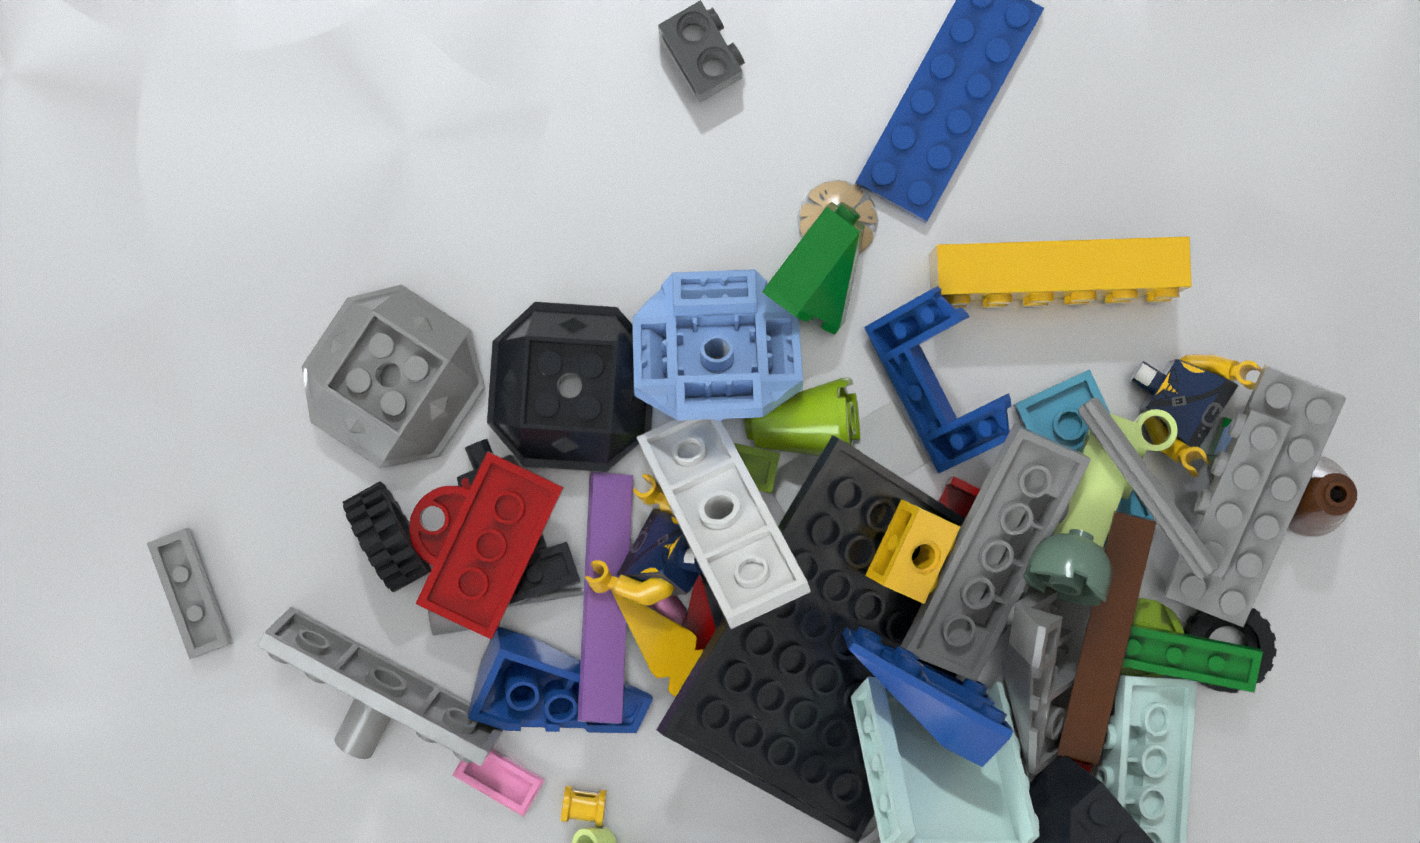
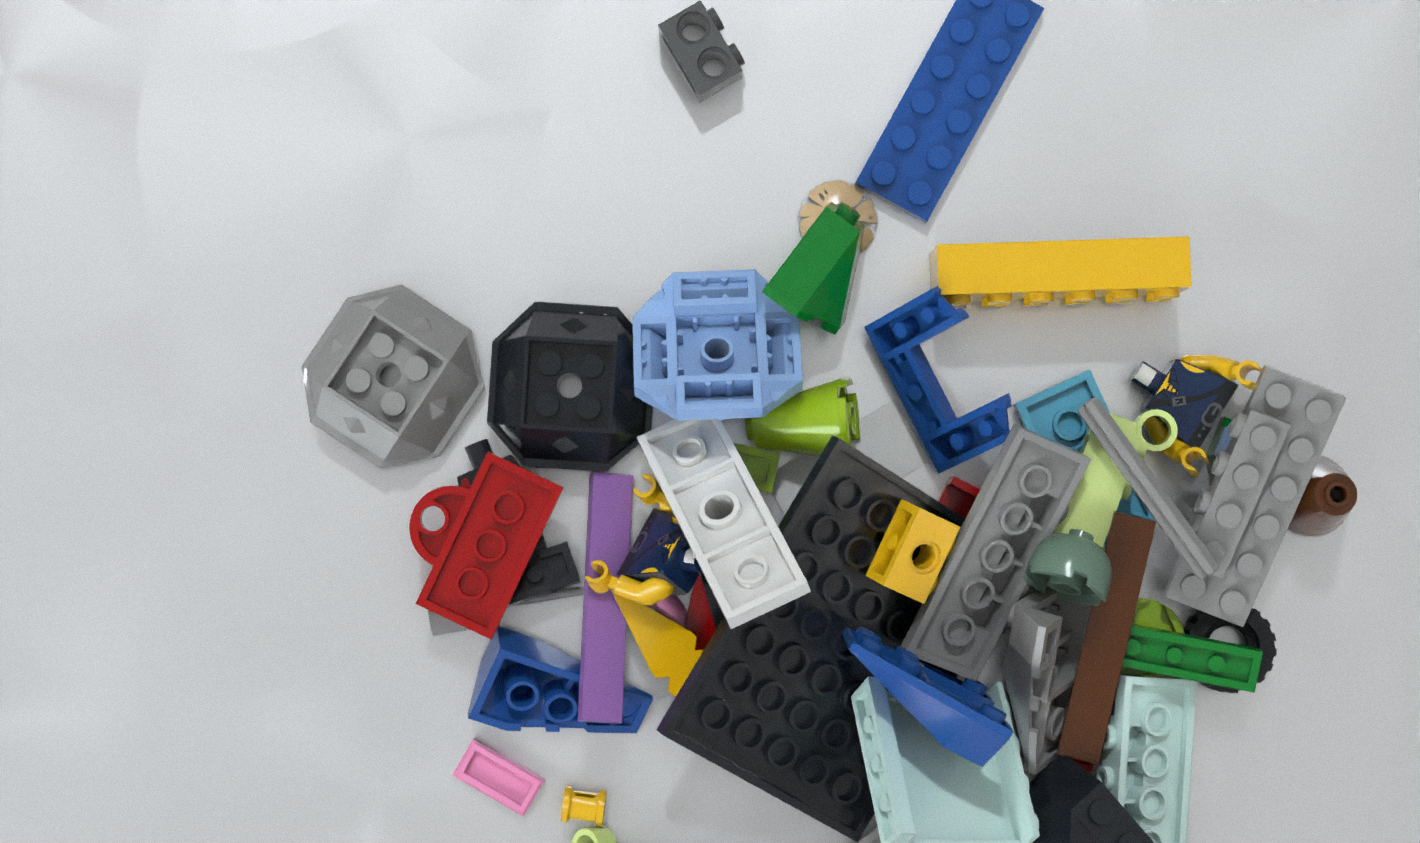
(189, 593): light grey plate -> none
(379, 691): light grey plate -> none
(385, 536): black tyre -> none

